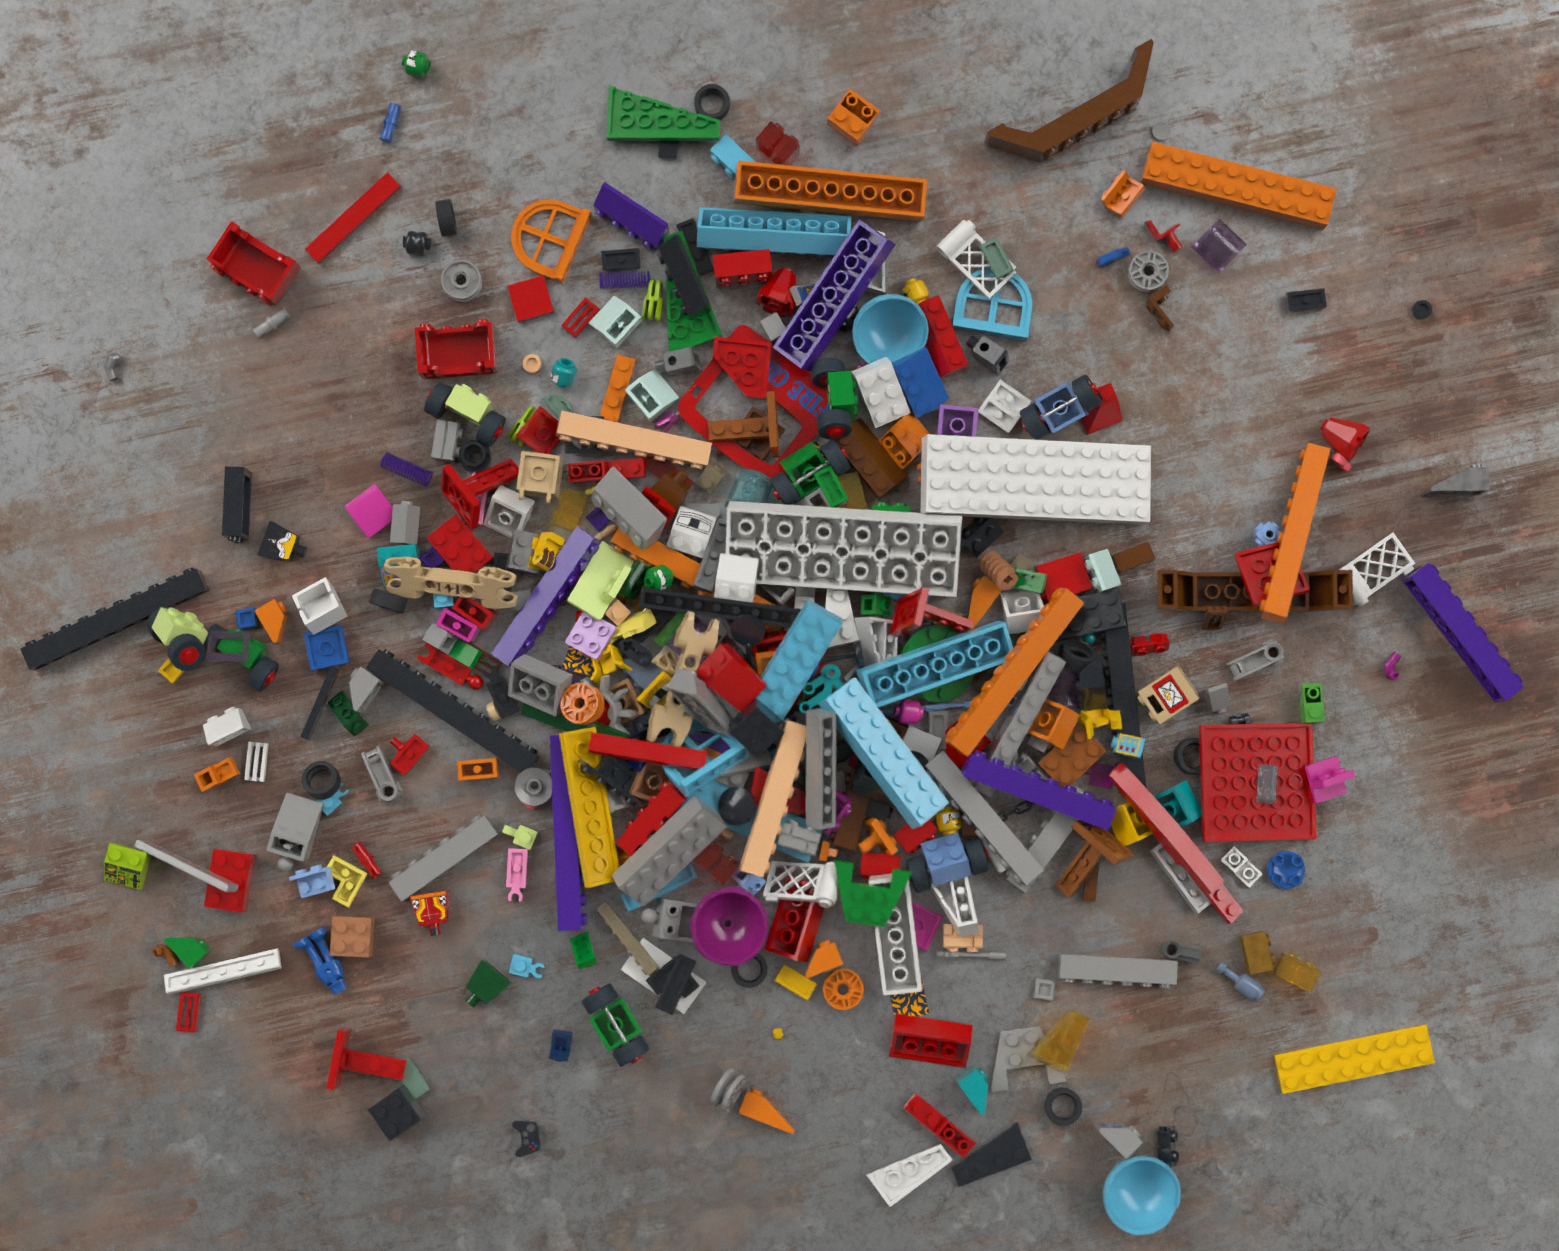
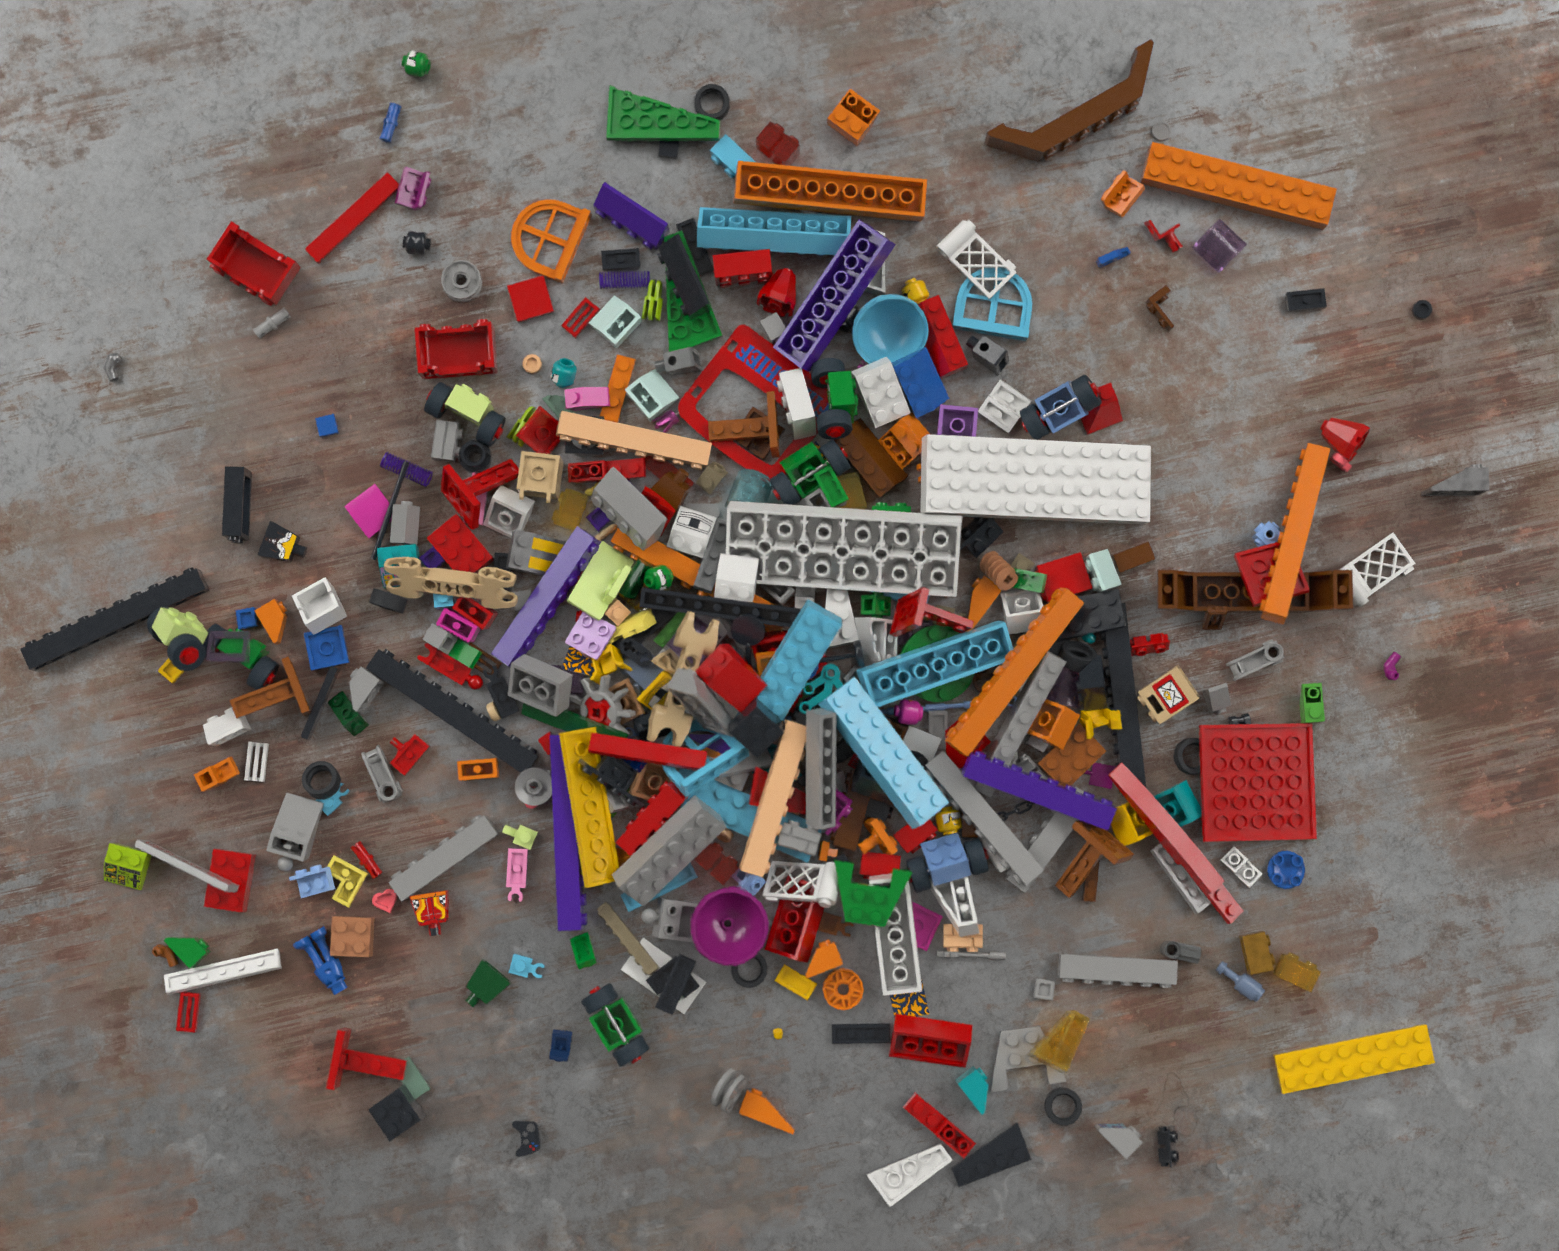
(272, 695): none -> dark orange piece
(327, 425): none -> blue tile
(385, 900): none -> coral tile
(390, 508): none -> black axle
(413, 188): none -> magenta bracket
(446, 217): black tyre -> none
(545, 742): none -> red slope
(546, 550): yellow leg -> none
(571, 702): orange wheel -> none
(586, 398): none -> slope
(736, 806): black dish -> none
(745, 364): red plate -> none
(798, 403): none -> white wedge
(800, 292): tile -> none
(832, 924): none -> reddish brown plate
(861, 1033): none -> black tile
(996, 258): sand green tile -> none
(1128, 745): medium azure slope -> none
(1141, 1195): medium azure piece -> none
(1156, 263): light grey wheel -> none
(1267, 783): clear light blue tile -> none
(1327, 779): dark pink bracket -> none
(1463, 633): dark purple brick -> none

